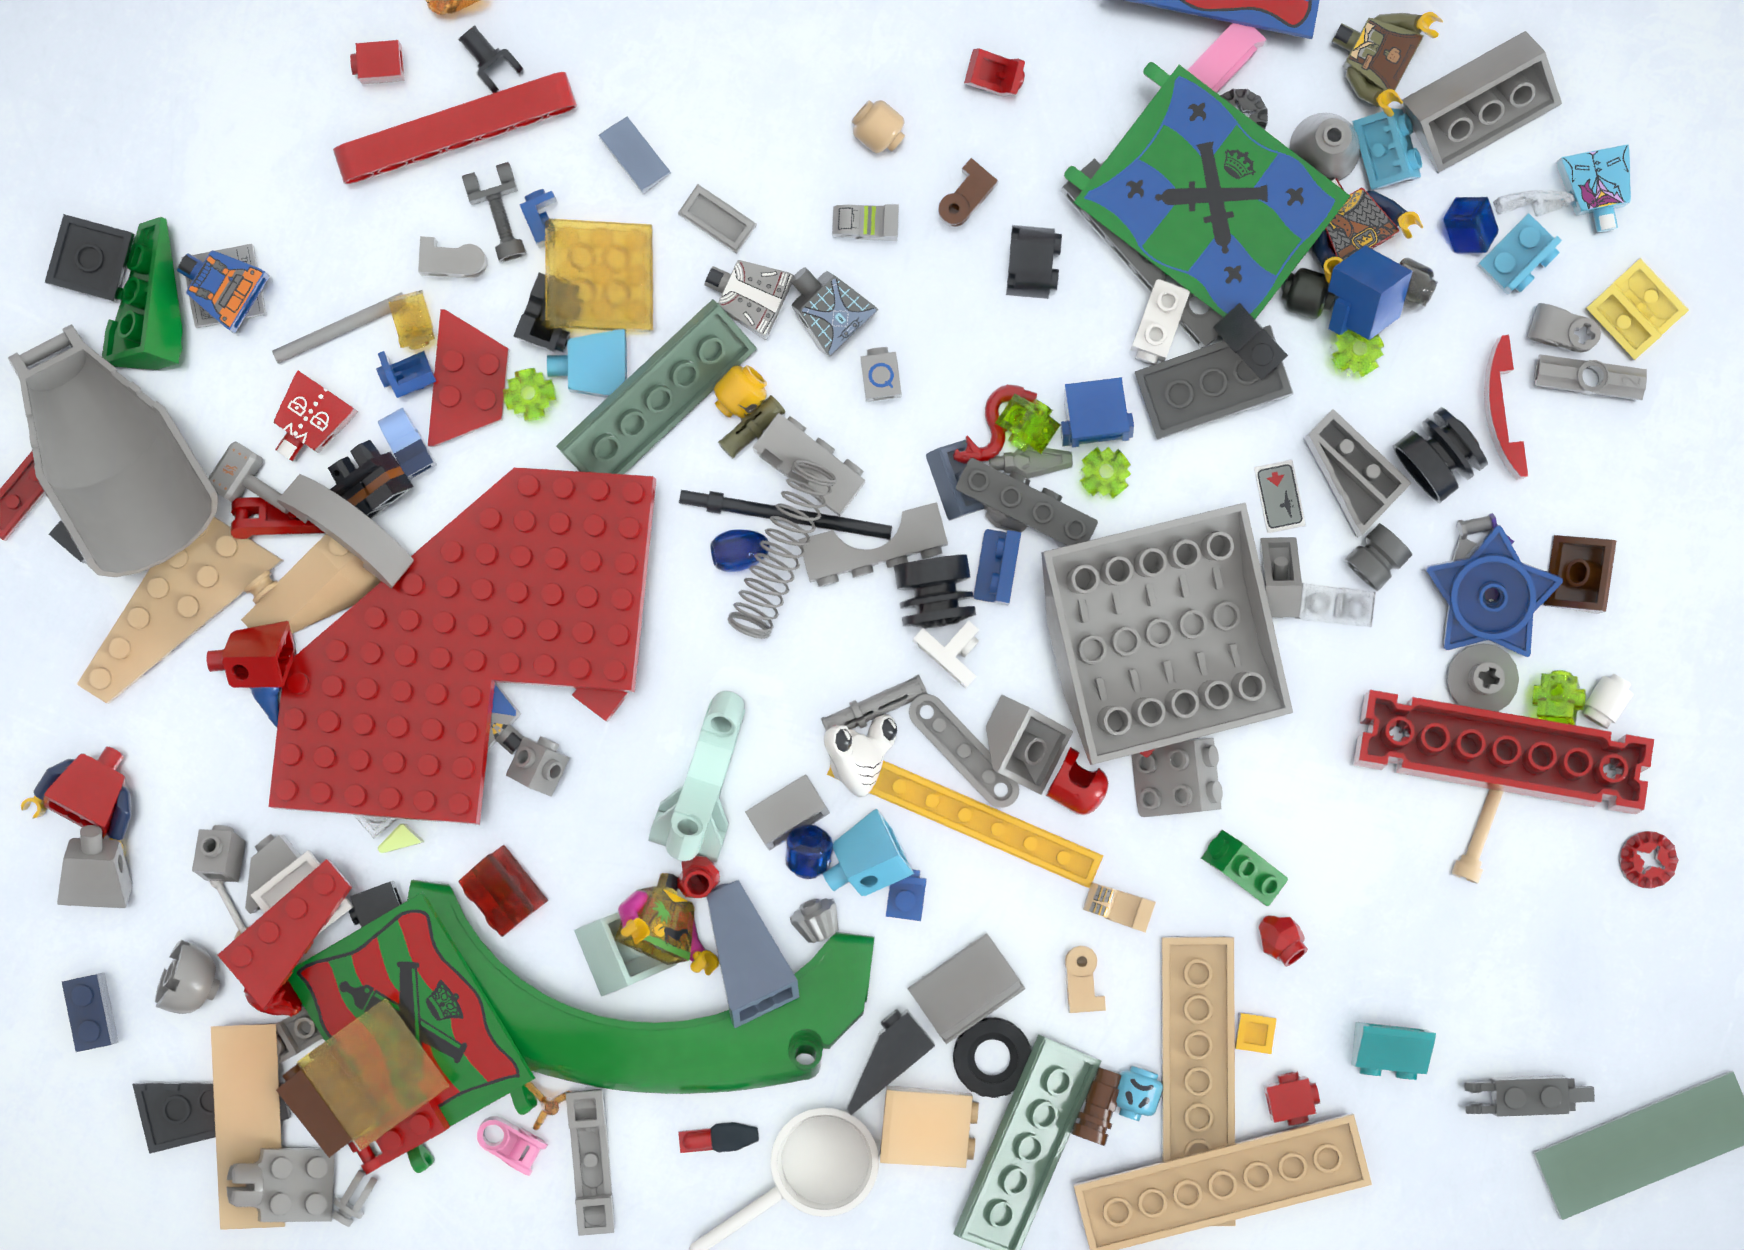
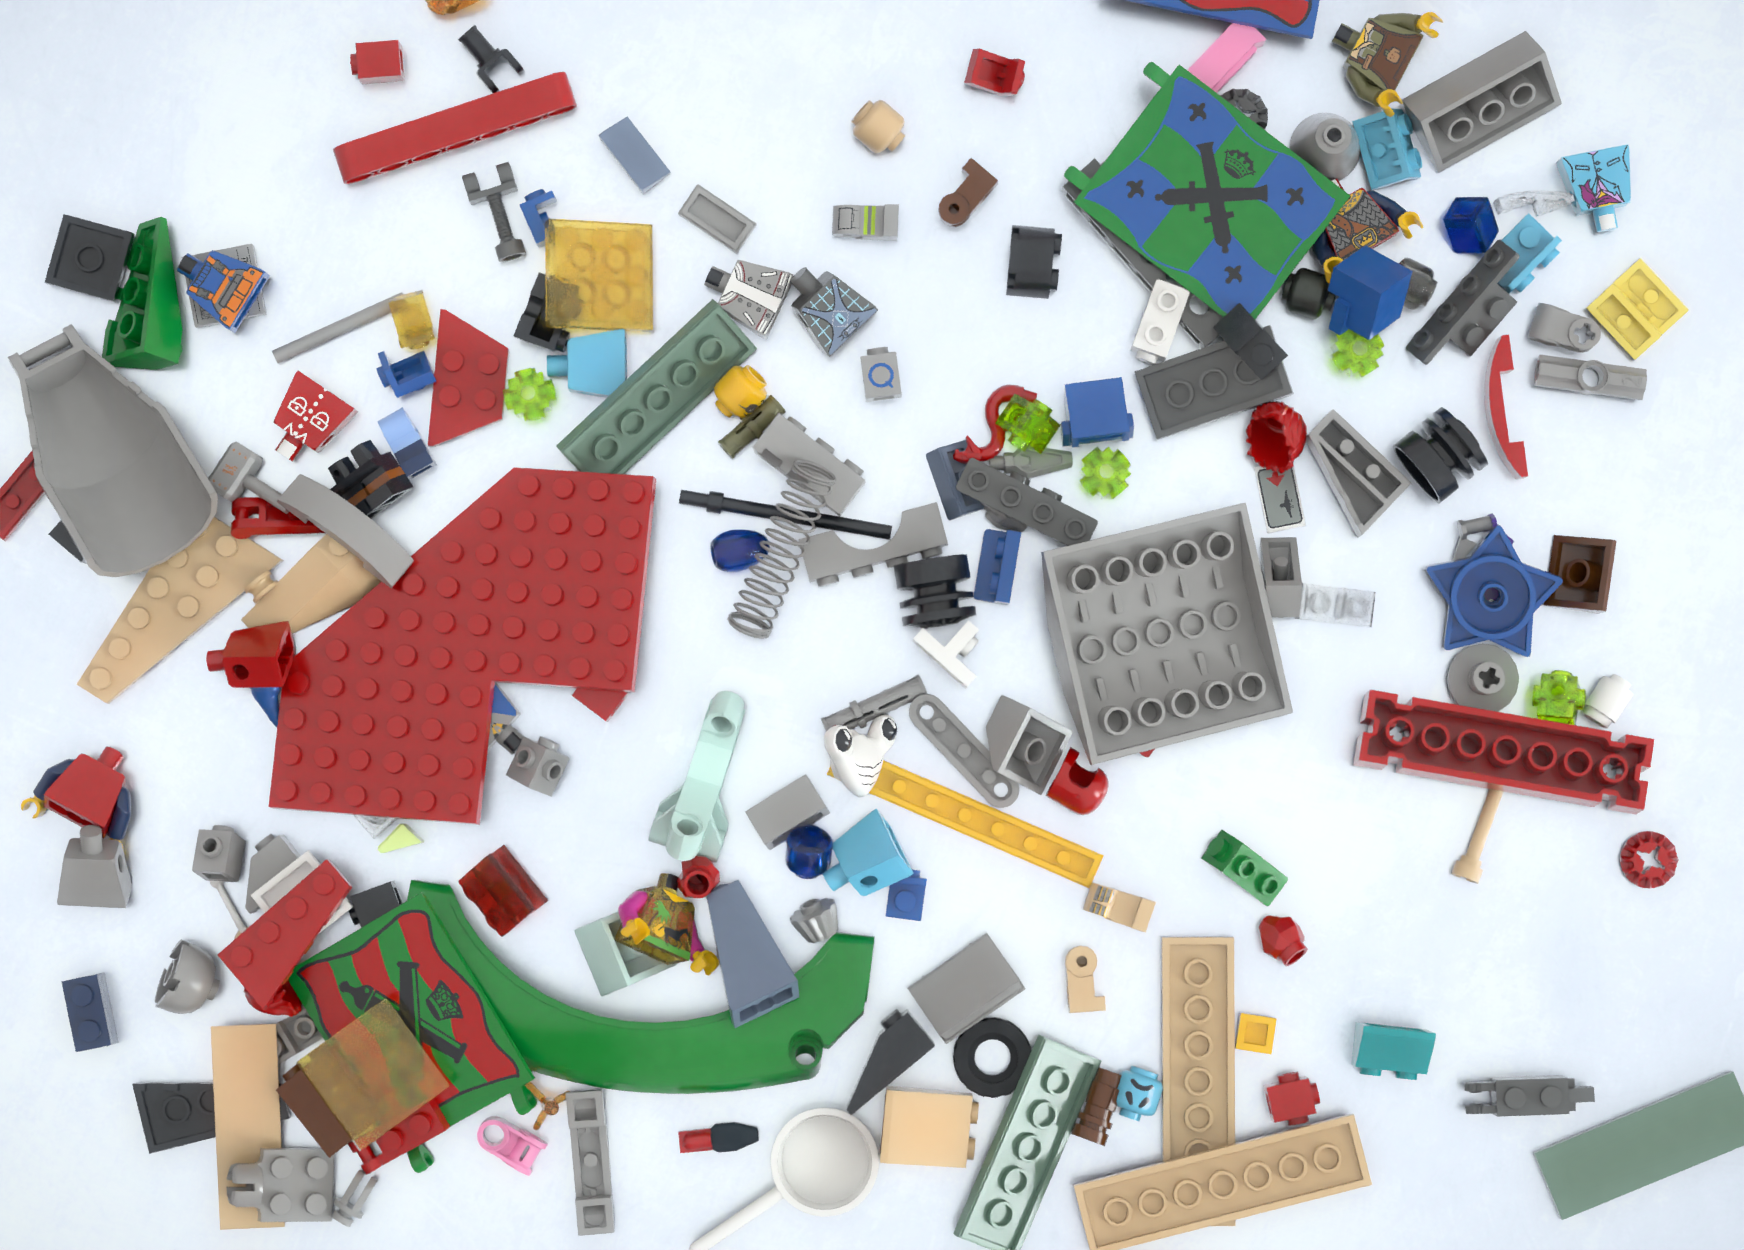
(460, 262): light grey leg -> none
(1178, 779): light grey bracket -> none
(1276, 436): none -> red hair
(1378, 557): dark grey wheel -> none
(1471, 309): none -> dark grey bracket

